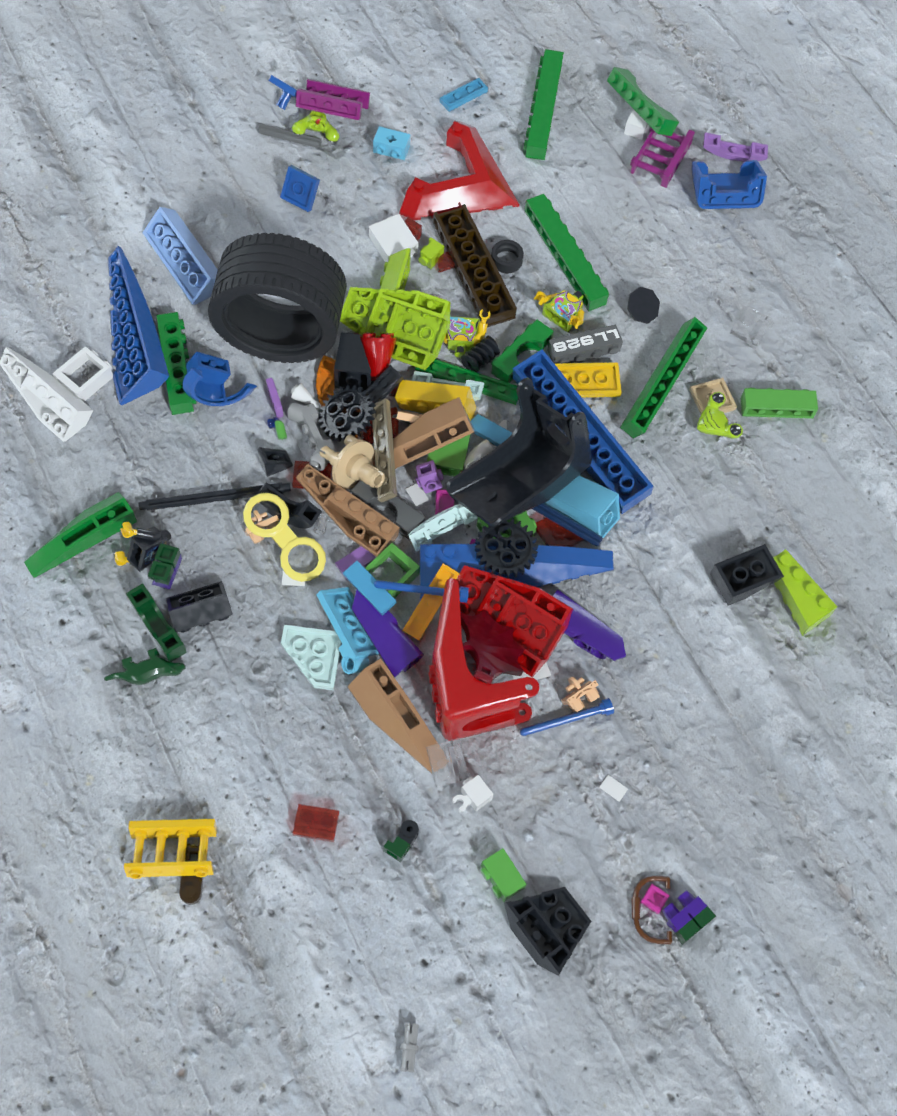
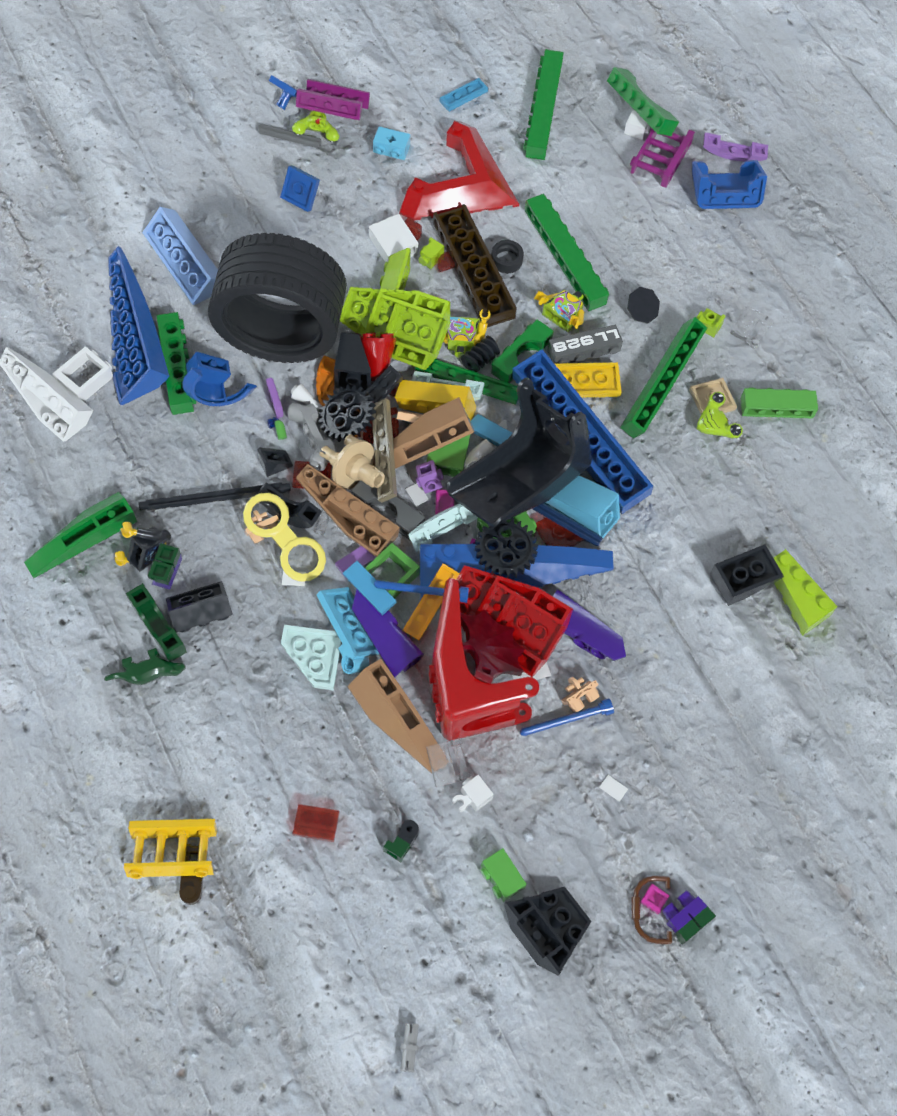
(712, 321): none -> lime brick

